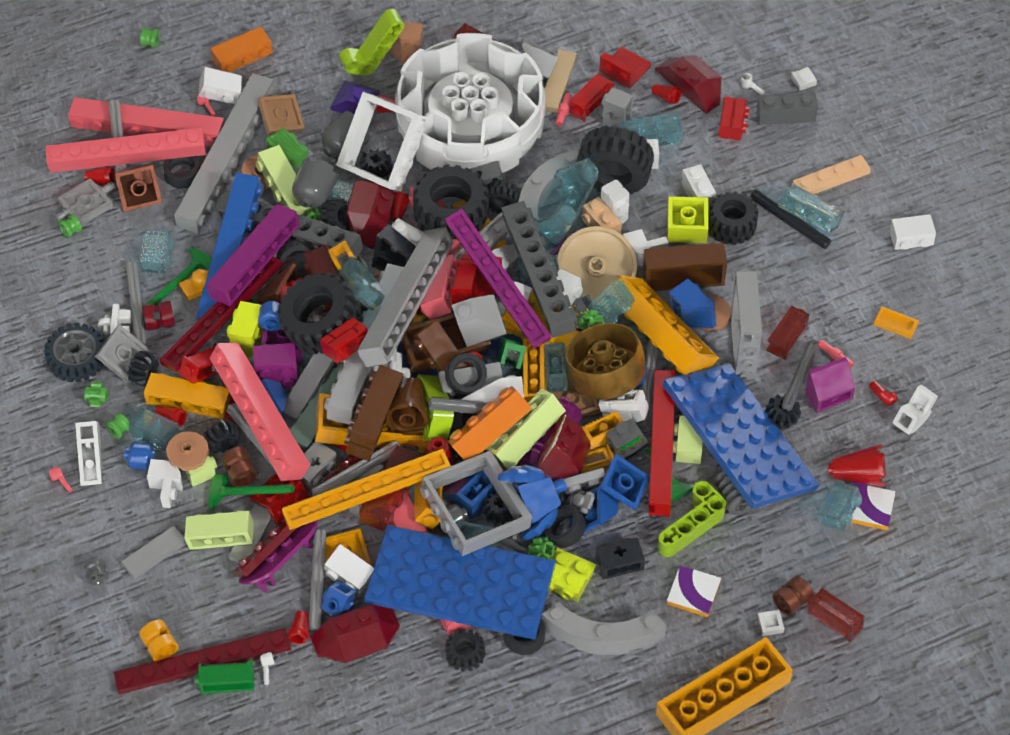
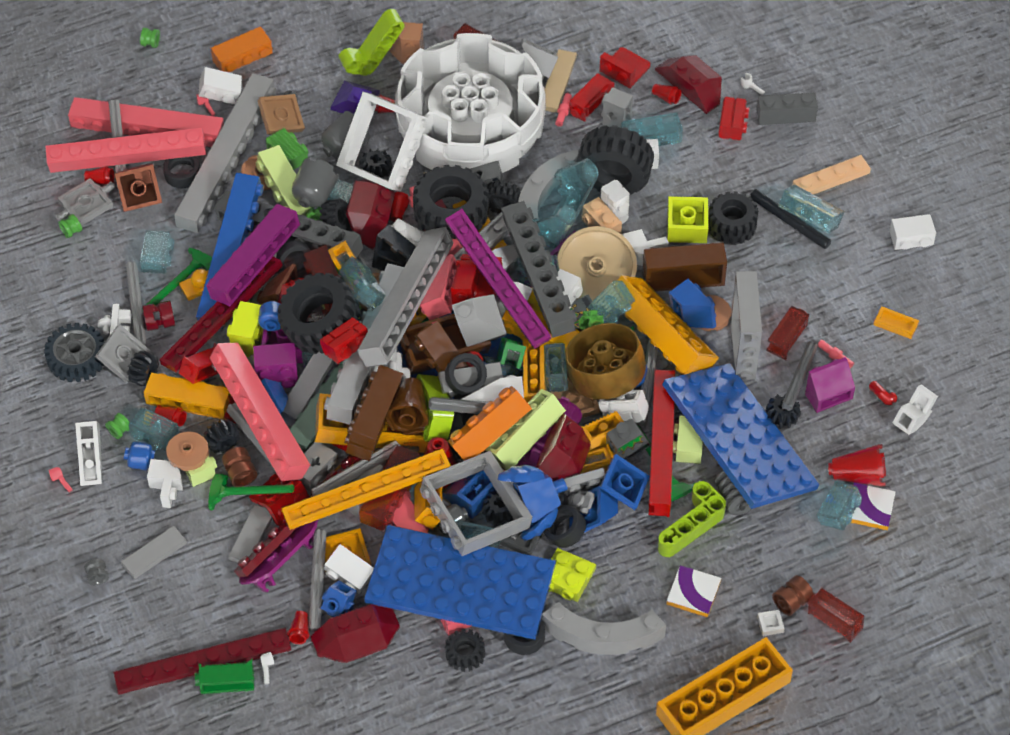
(96, 394): bright green gear -> none
(158, 640): light orange wheel -> none
(219, 530): yellowish green brick -> none
(541, 548): bright green gear -> none
(620, 558): black brick -> none
(697, 183): white brick -> none
(803, 78): white plate -> none

